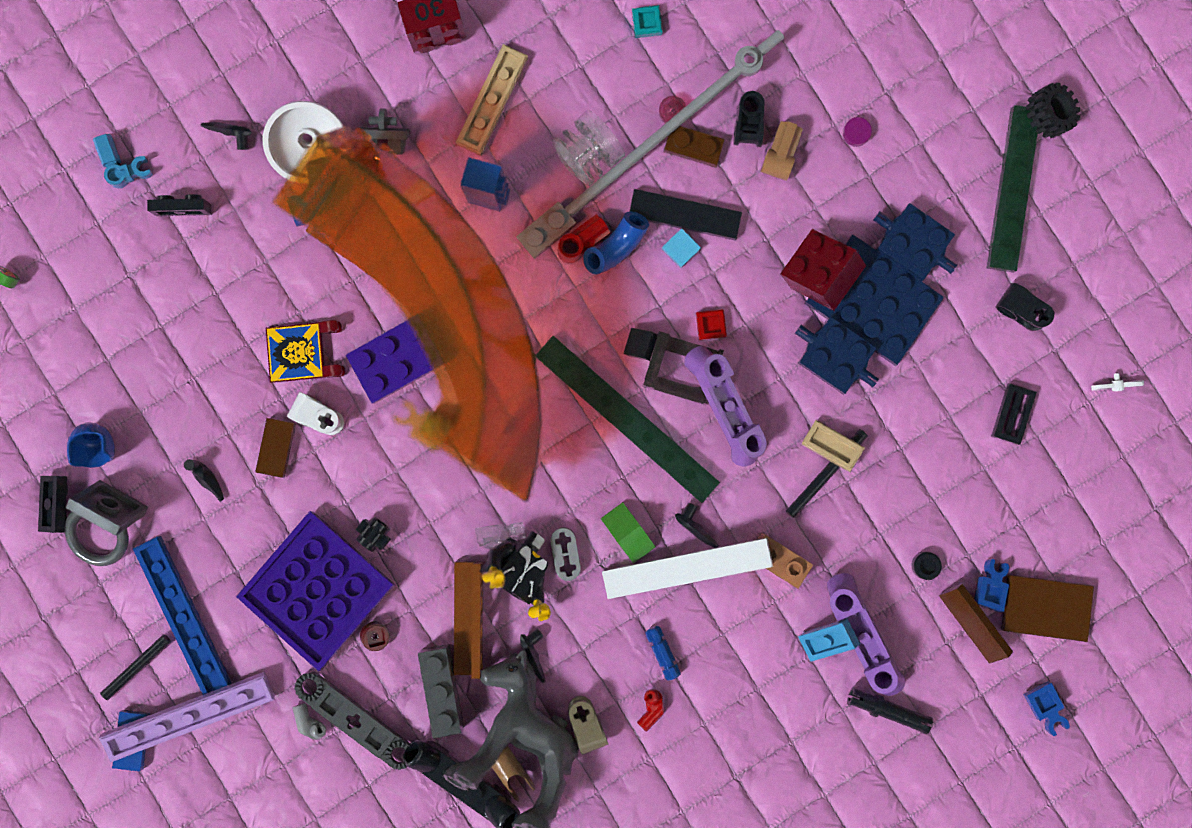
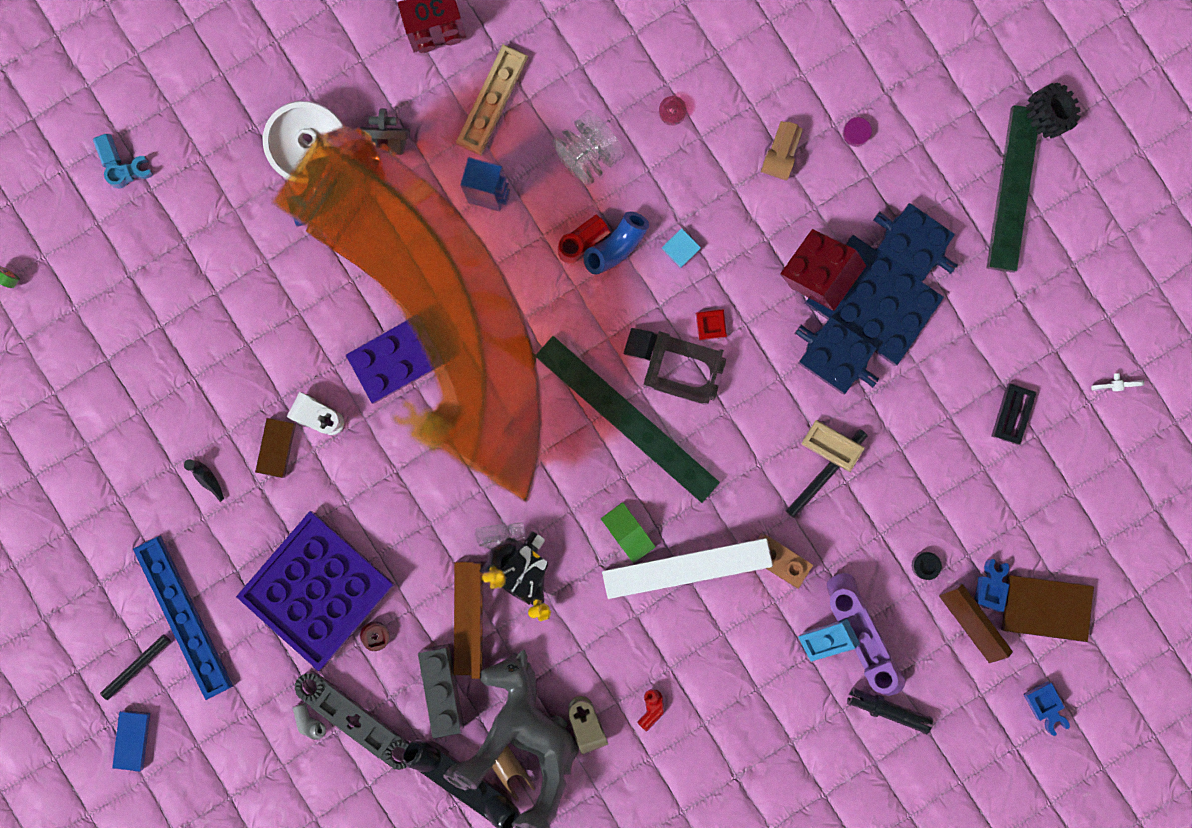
(52, 504): black plate -> none
(90, 446): blue hair -> none
(108, 510): dark grey tile -> none
(169, 206): black plate -> none
(187, 717): lavender tile -> none
(230, 130): black bar -> none
(297, 352): flag -> none
(373, 534): black gear -> none
(532, 655): black bar -> none
(558, 554): light grey beam -> none
(559, 220): light grey bar -> none
(647, 21): teal tile -> none
(663, 653): blue axle -> none
(686, 214): black tile -> none
(694, 146): reddish brown plate -> none
(694, 528): black bar -> none
(713, 375): medium lavender plate -> none
(749, 125): black piece -> none
(1022, 305): black piece -> none

